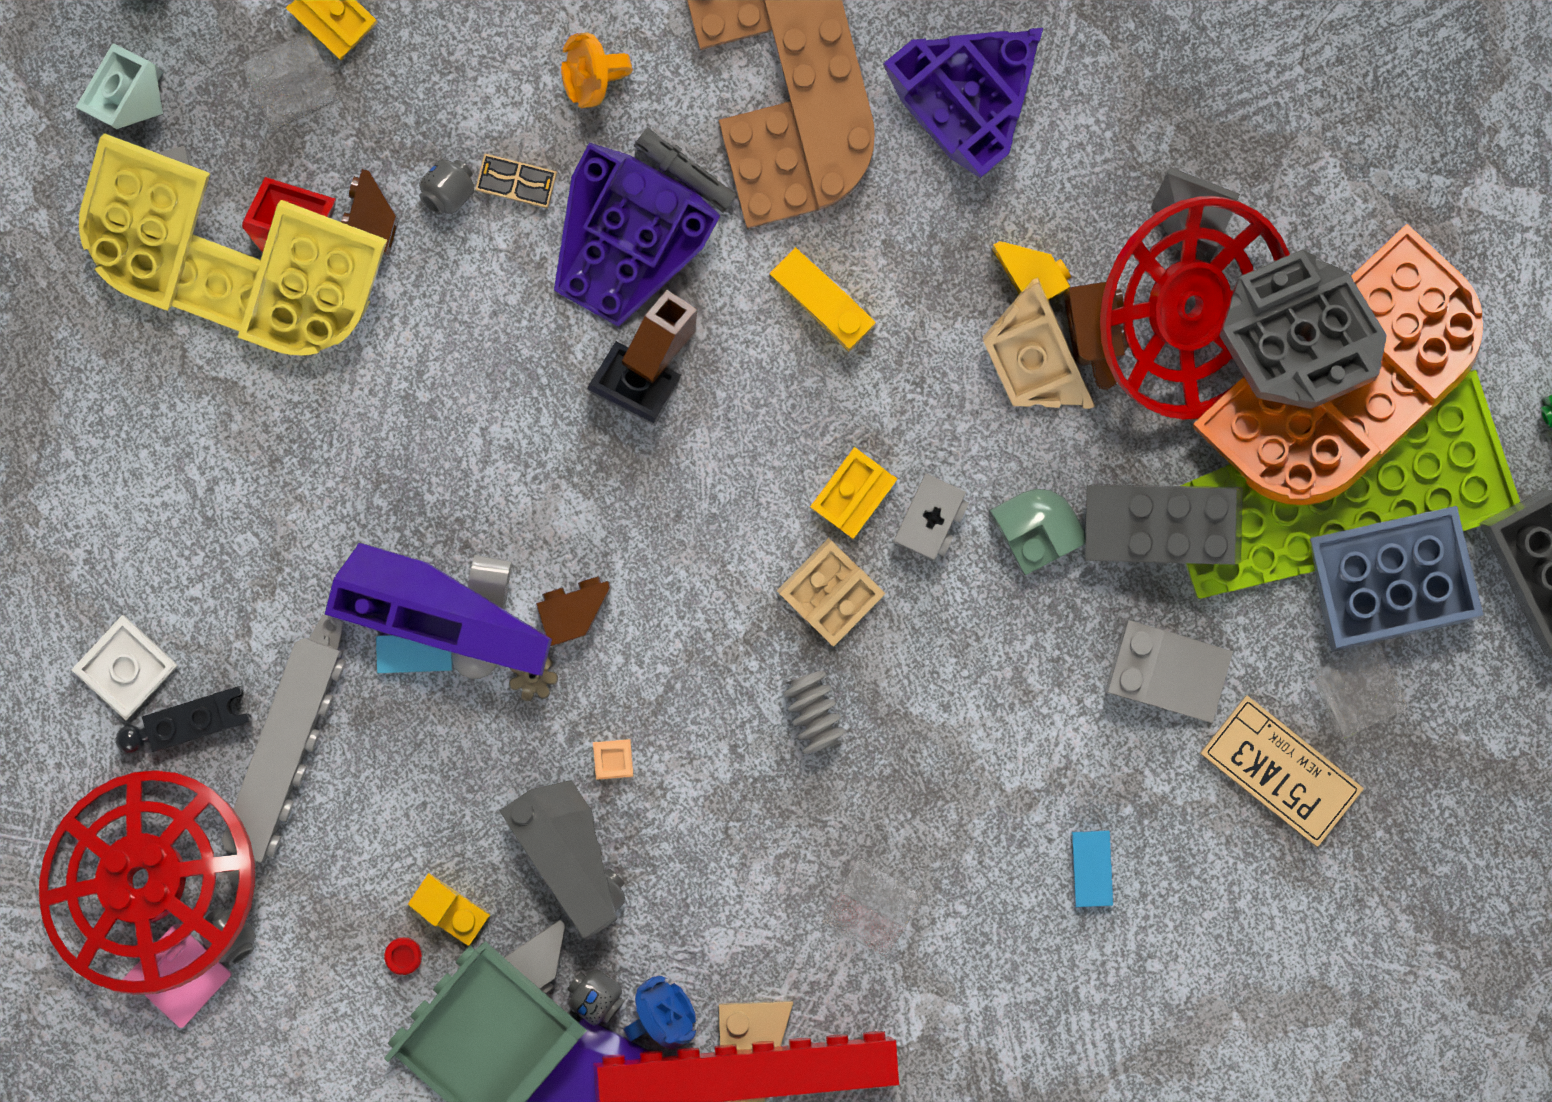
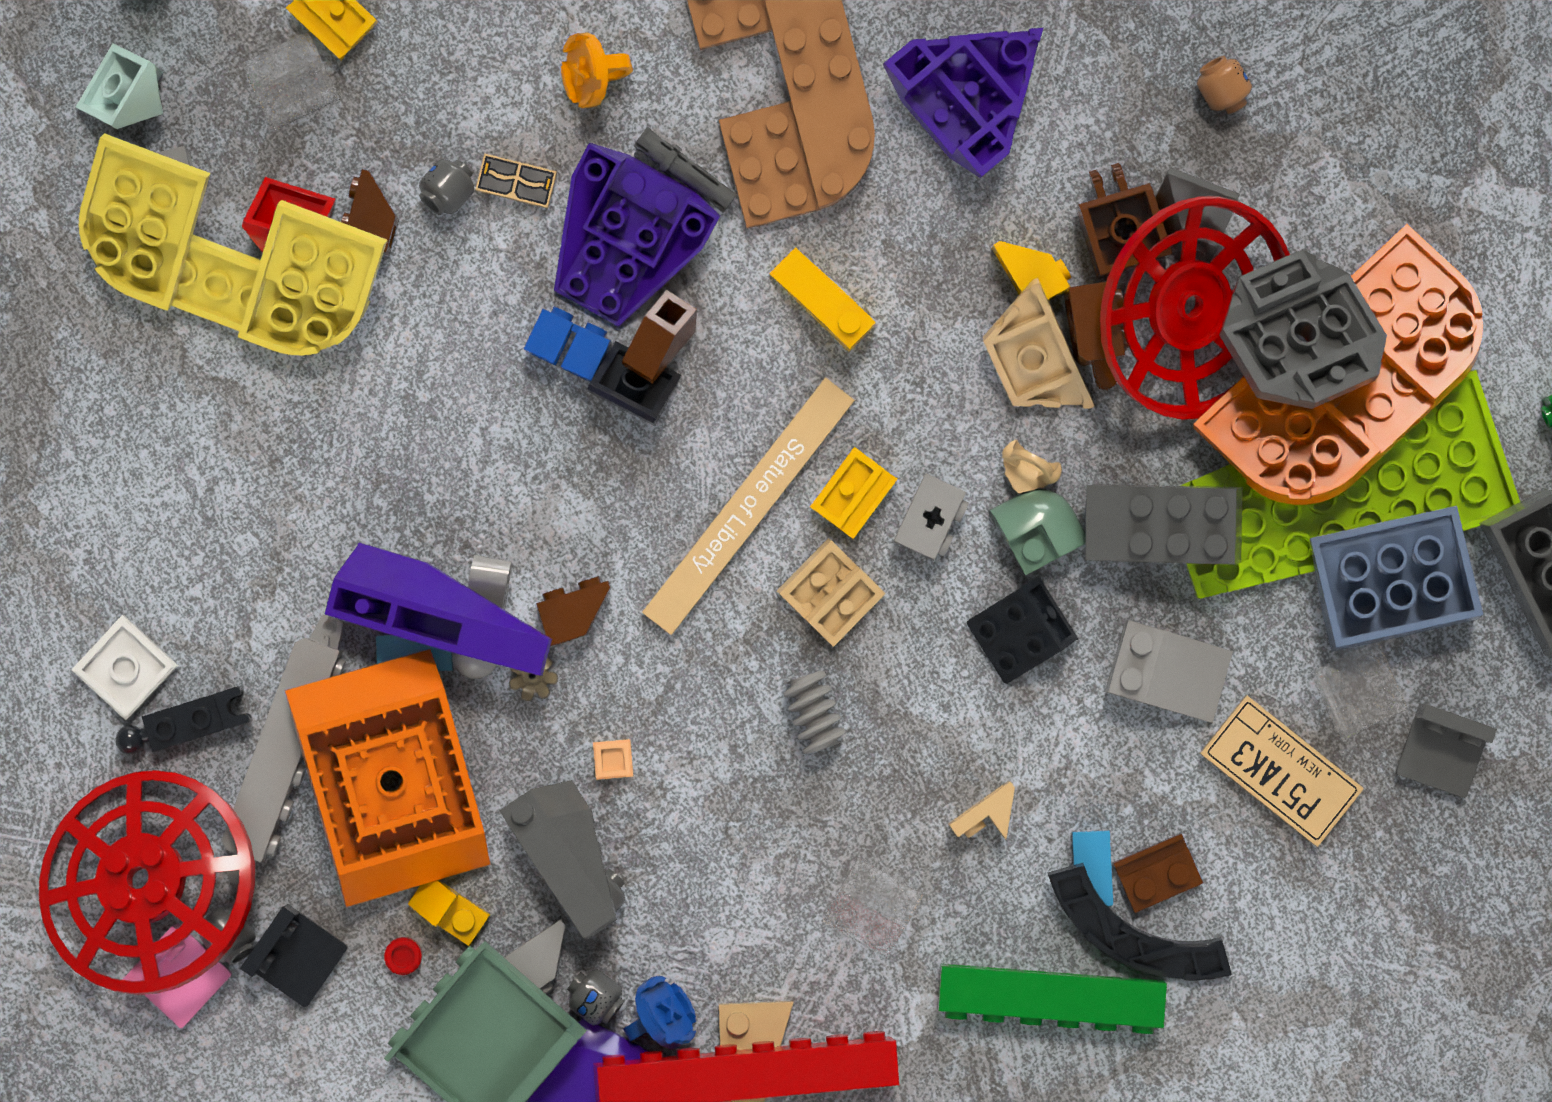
(295, 955): none -> black bracket
(377, 723): none -> orange slope
(552, 335): none -> blue piece
(748, 506): none -> tan tile
(995, 806): none -> tan slope
(1022, 630): none -> black bracket
(1028, 470): none -> tan piece
(1051, 996): none -> green brick
(1101, 218): none -> reddish brown hinge
(1129, 944): none -> black tile
(1157, 872): none -> reddish brown plate
(1224, 84): none -> medium nougat head
(1443, 750): none -> dark grey bracket

